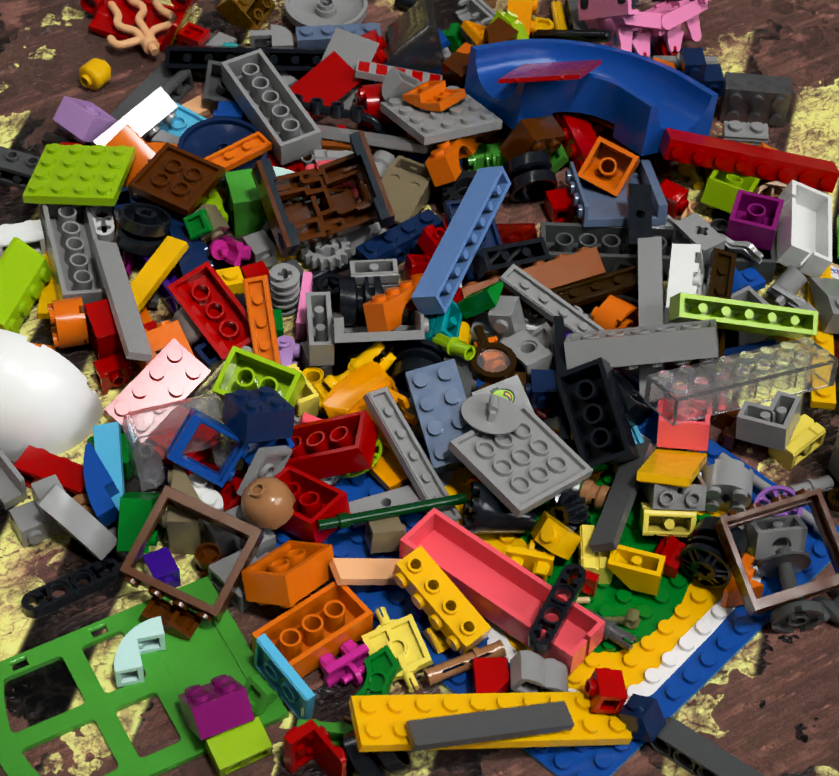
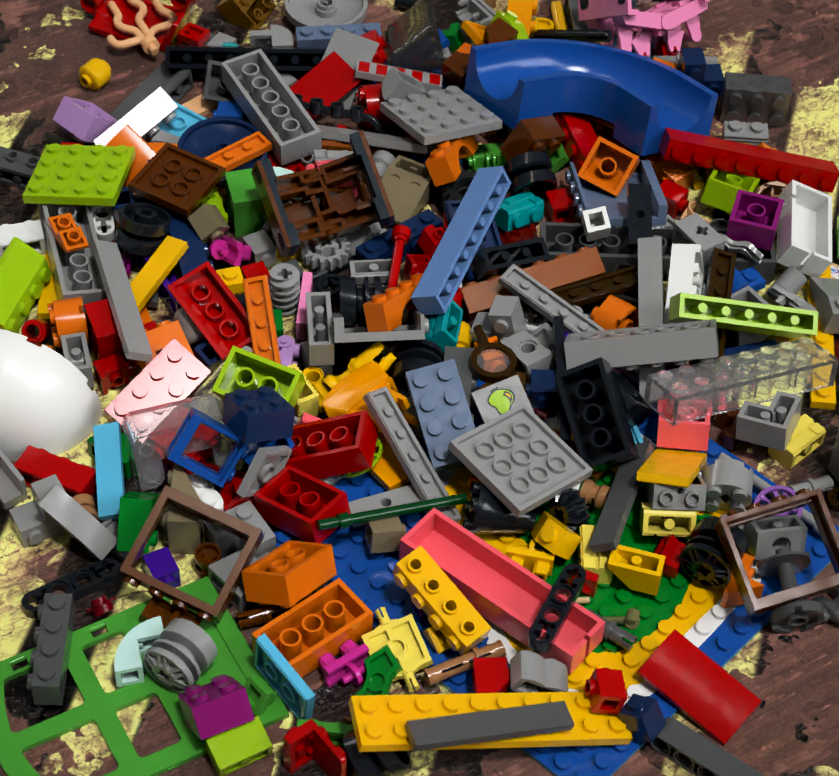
(29, 327): none -> red brick
(52, 650): none -> dark grey brick
(67, 233): none -> orange slope
(76, 351): none -> light grey brick
(99, 487): blue slope -> none
(101, 606): none -> dark red plate
(180, 655): none -> light grey wheel
(198, 224): green tile -> none
(259, 615): none -> reddish brown arm
(267, 503): medium nougat cylinder -> none
(363, 571): light nougat tile -> none
(400, 237): none -> red piece
(433, 96): orange slope -> none
(454, 346): lime axle -> none
(480, 300): green slope -> none
(491, 414): light grey shield -> none
(519, 211): none -> teal brick
(550, 71): piece -> none
(596, 223): none -> white brick
(674, 171): none -> orange brick
(699, 687): none -> red slope

